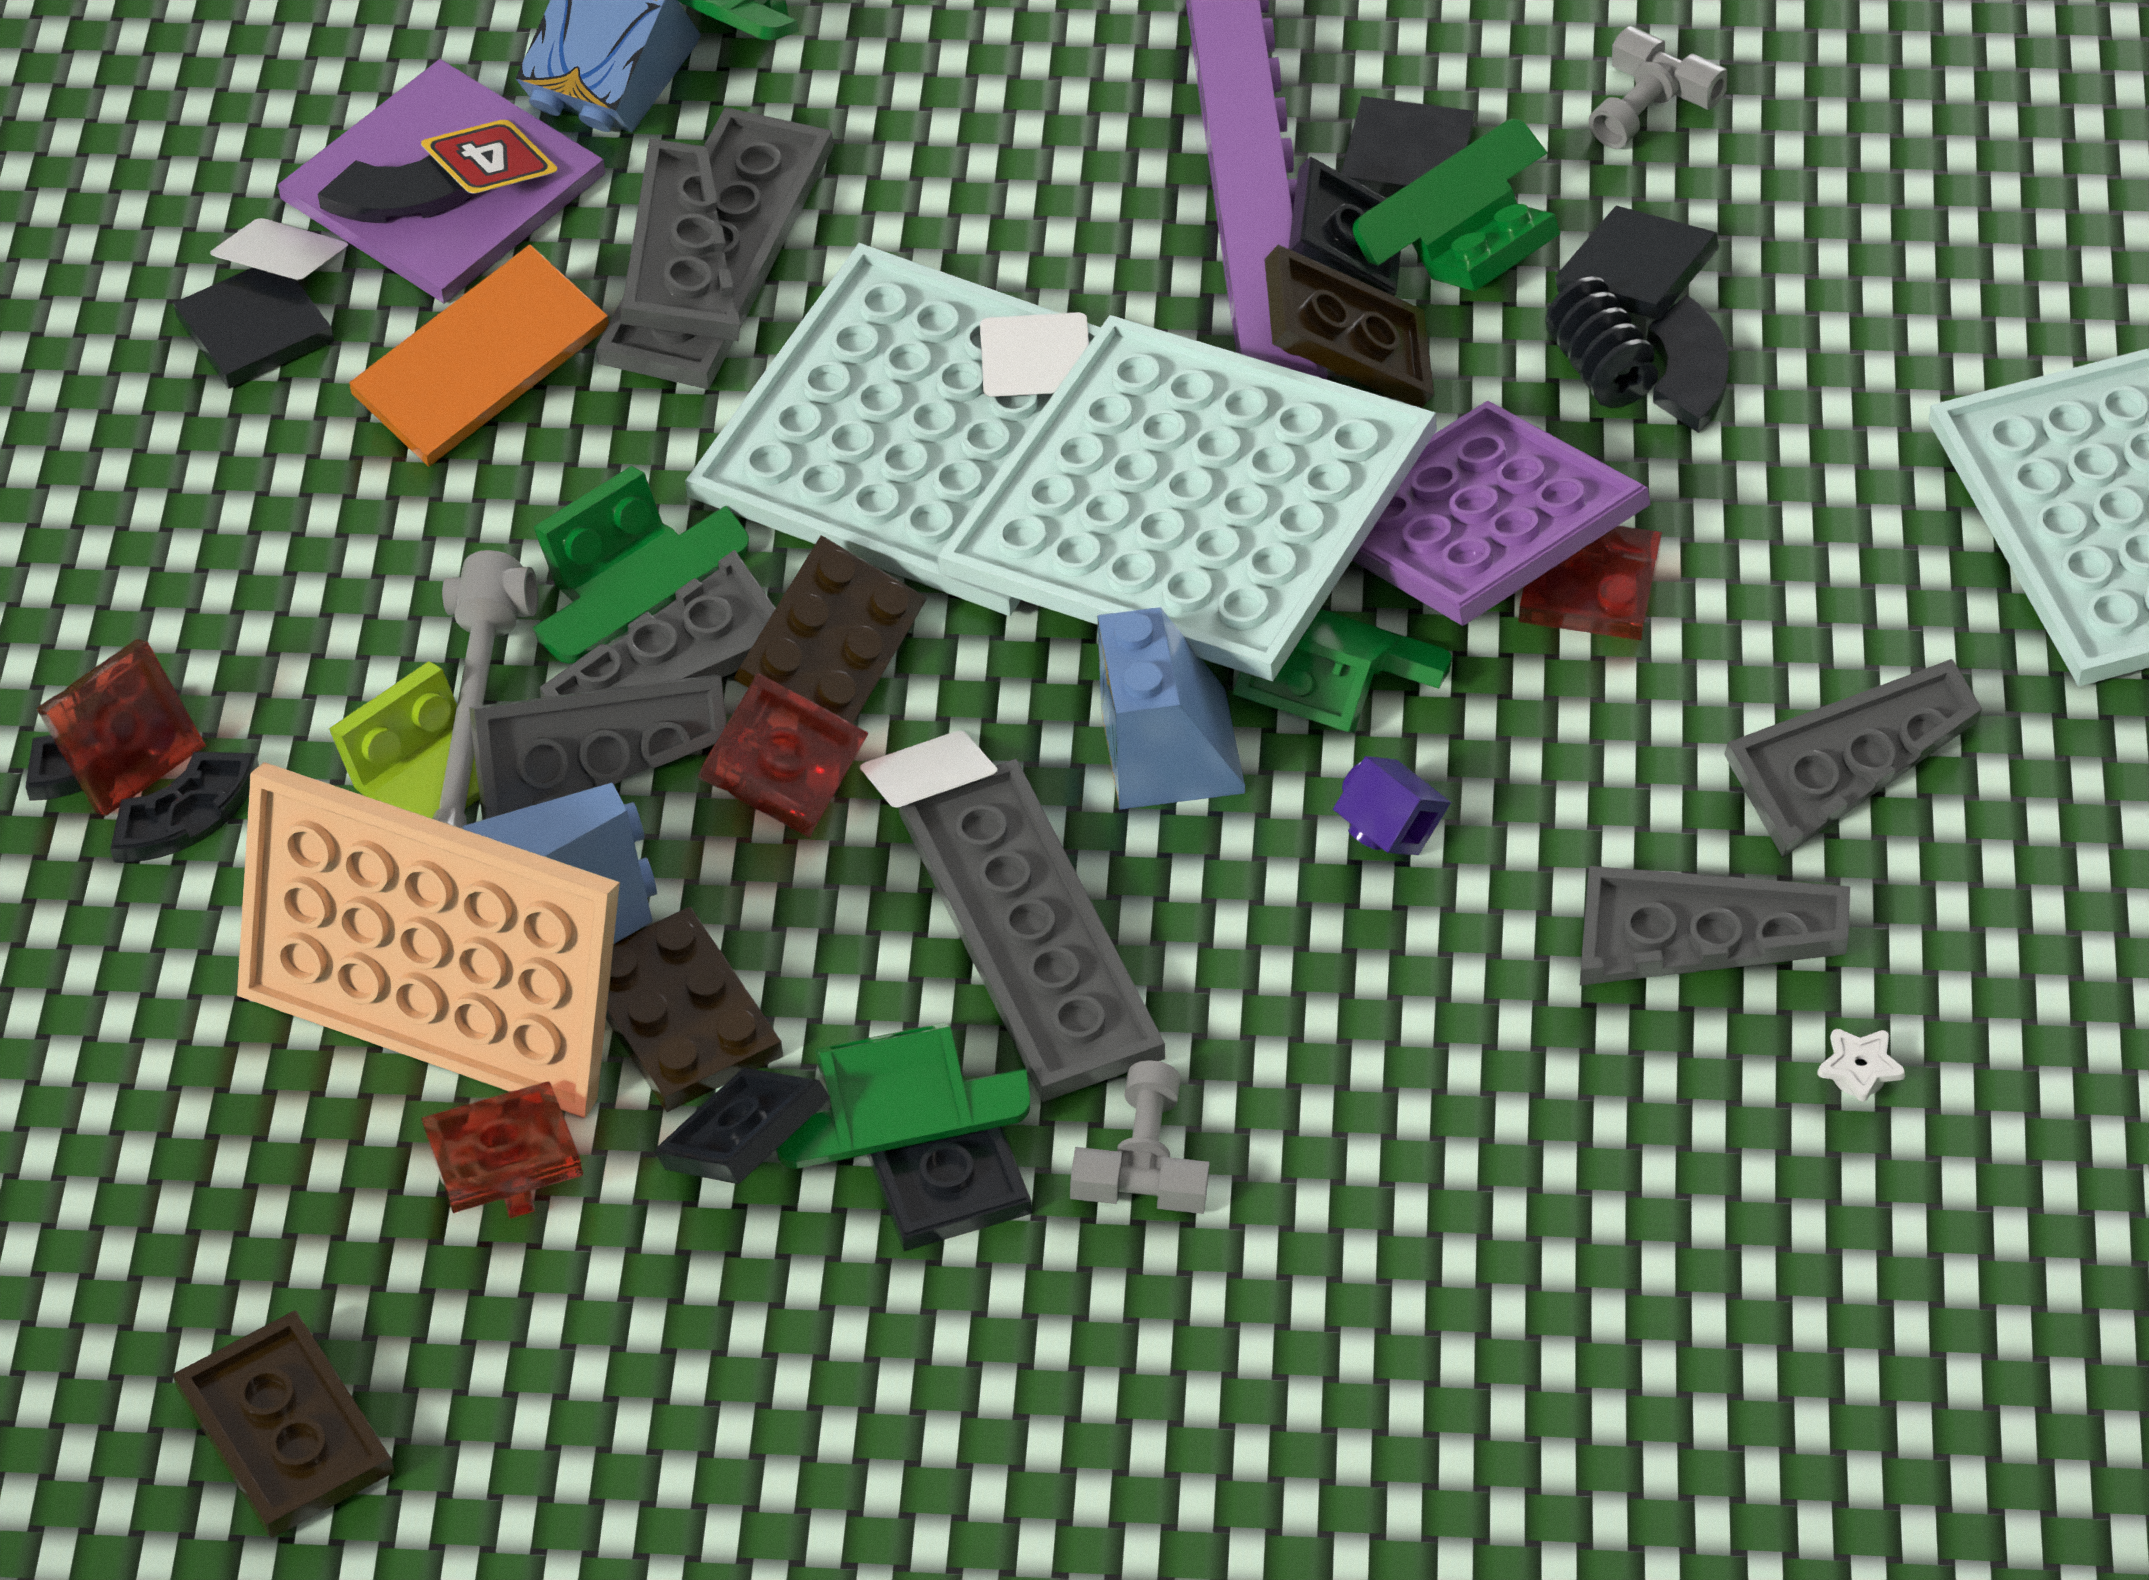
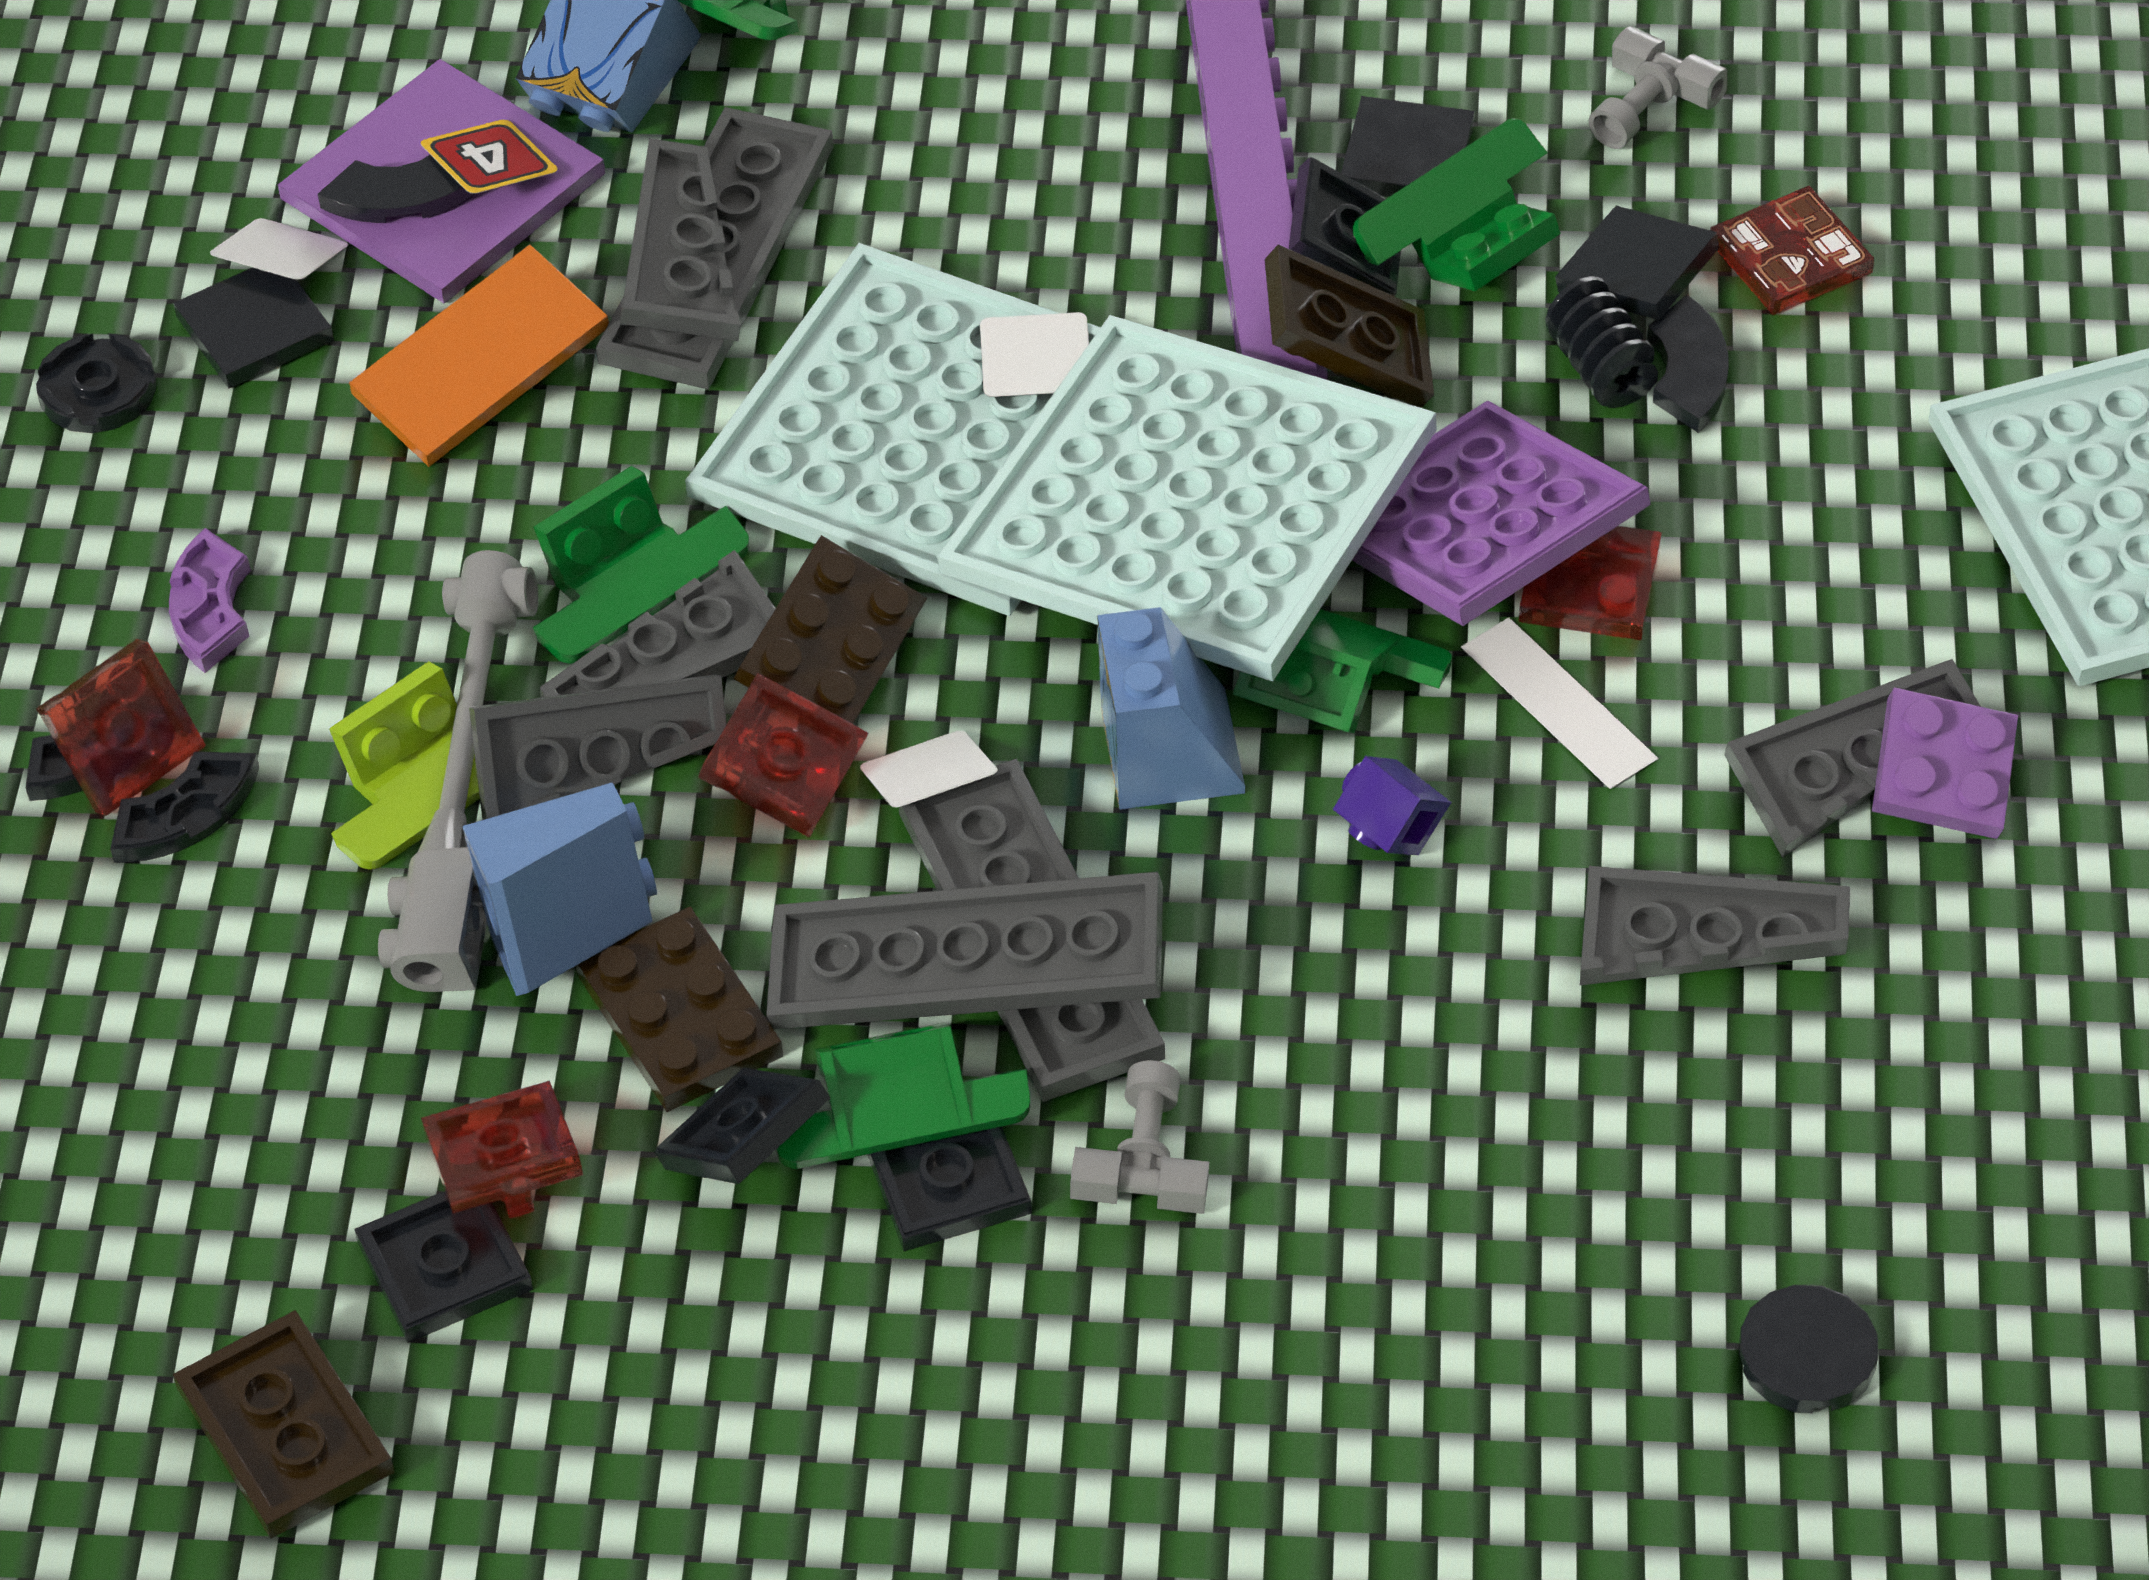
(96, 383): none -> black tile
(203, 599): none -> medium lavender tile
(425, 937): light nougat plate -> none
(442, 1263): none -> black tile
(966, 951): none -> dark grey plate
(1559, 703): none -> white sticker
(1792, 250): none -> clear red tile
(1808, 1348): none -> black tile
(1856, 1079): white plate -> none
(1945, 763): none -> medium lavender plate

